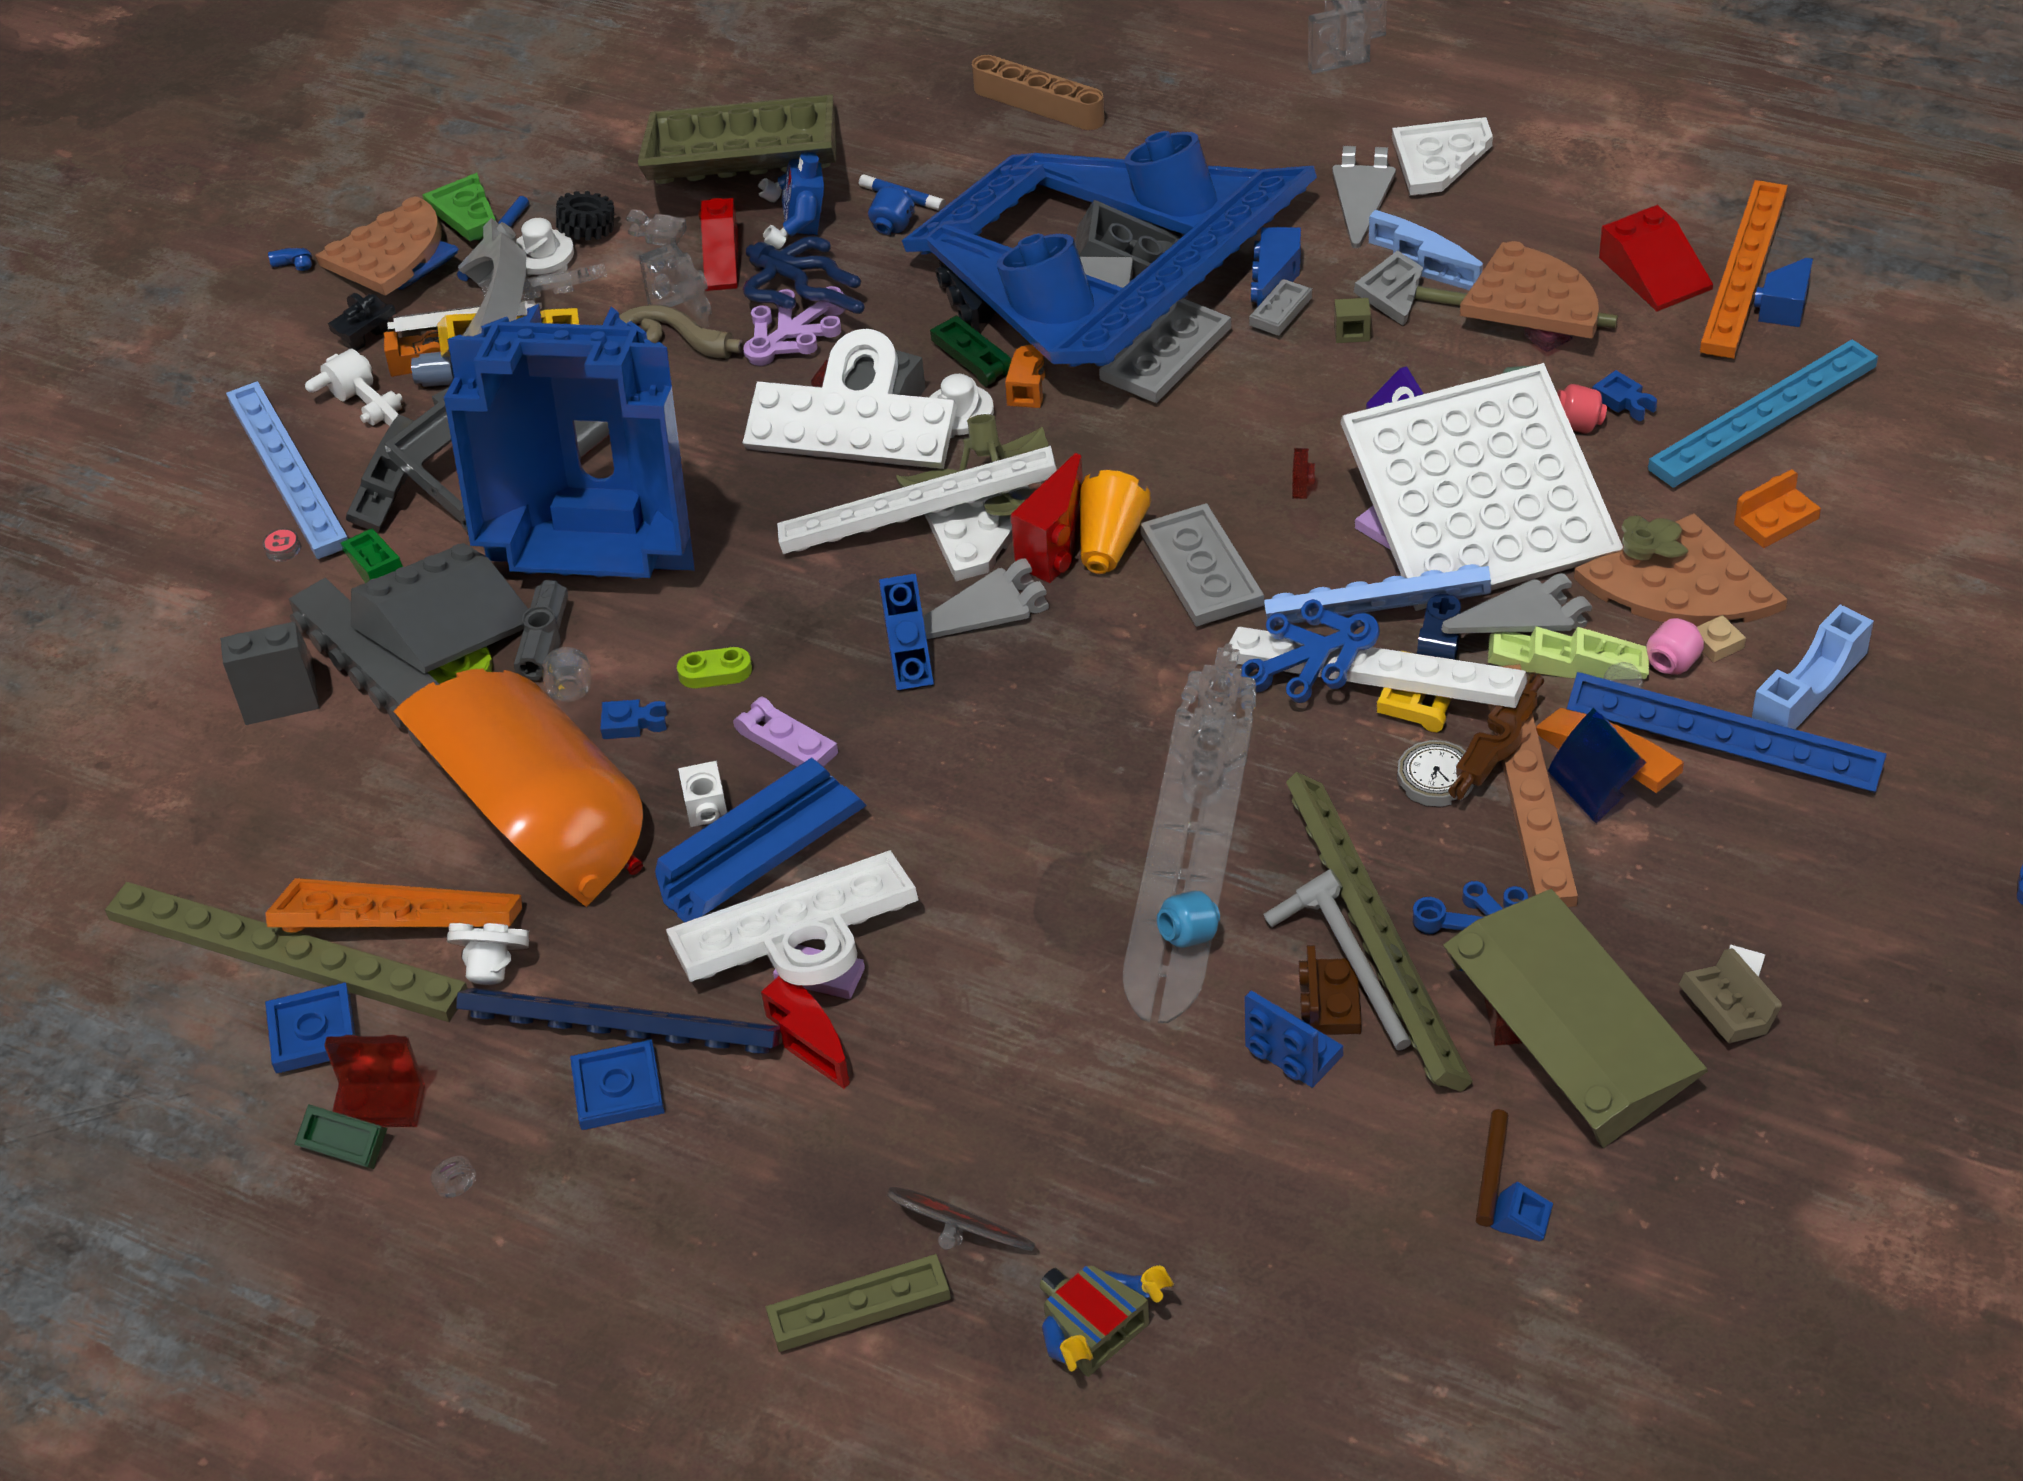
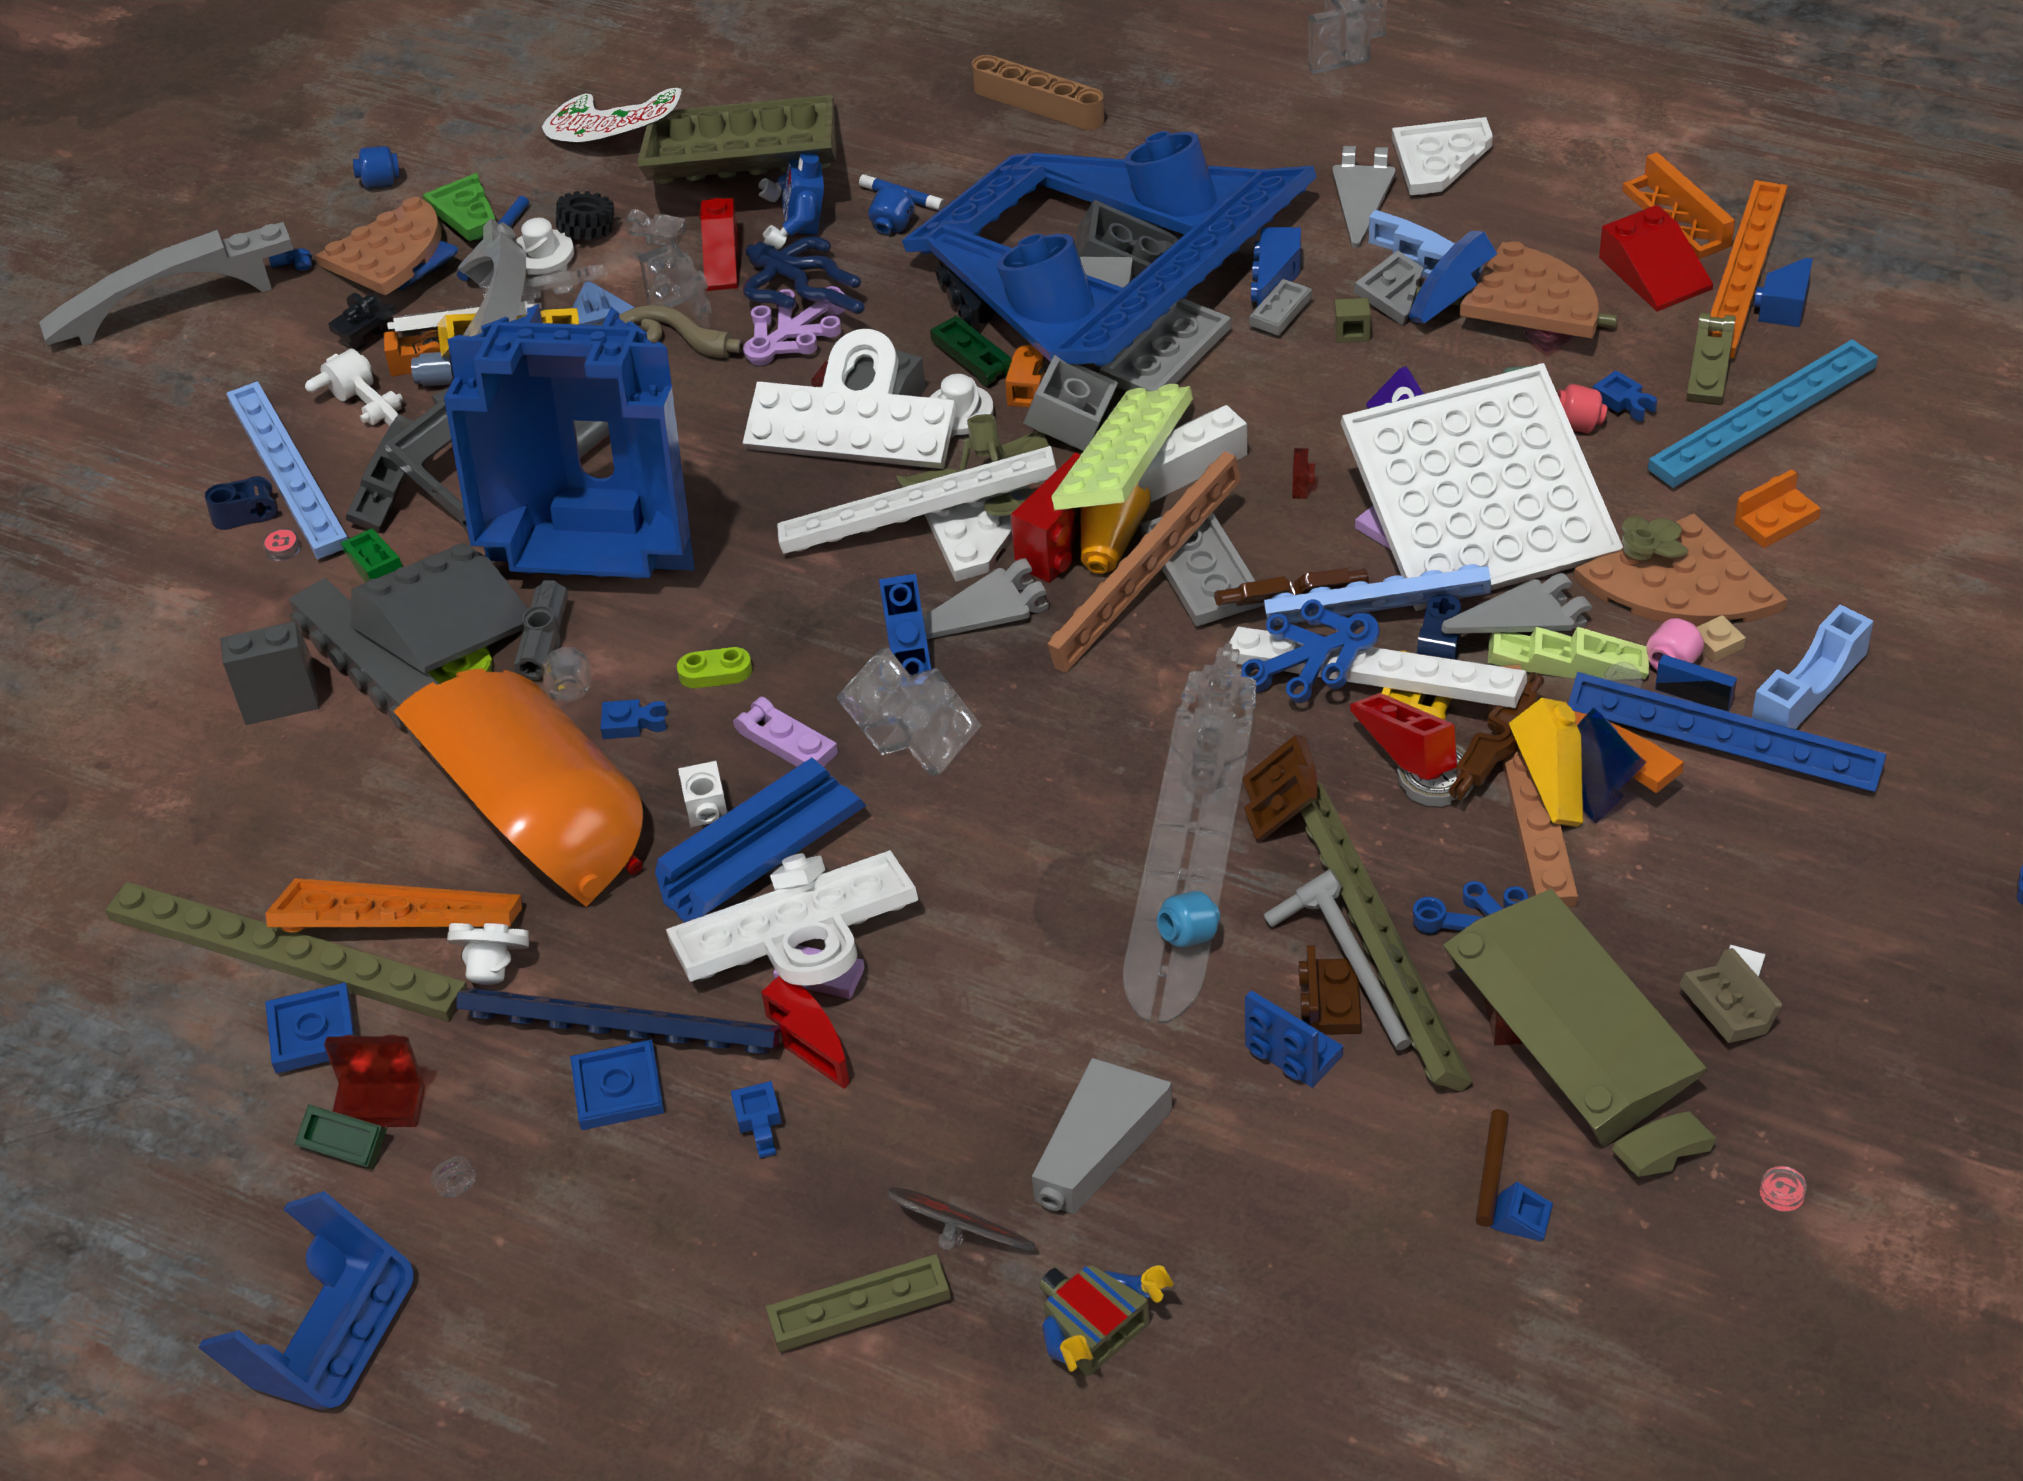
(234, 256): none -> light grey slope
(237, 504): none -> dark blue piece
(359, 1298): none -> blue windscreen
(376, 166): none -> blue head
(581, 122): none -> sticker
(595, 302): none -> medium blue piece
(757, 1111): none -> blue plate
(797, 871): none -> white plate
(909, 711): none -> clear bracket
(1070, 403): none -> light grey brick
(1098, 1132): none -> light grey slope
(1123, 447): none -> yellowish green plate
(1143, 562): none -> nougat plate
(1193, 449): none -> white slope
(1262, 590): none -> reddish brown piece
(1280, 786): none -> reddish brown slope
(1409, 735): none -> red slope
(1452, 276): none -> blue slope
(1553, 756): none -> yellow slope
(1659, 1143): none -> olive slope
(1688, 205): none -> orange fence
(1695, 683): none -> tile
(1711, 359): none -> olive plate
(1783, 1188): none -> clear tile

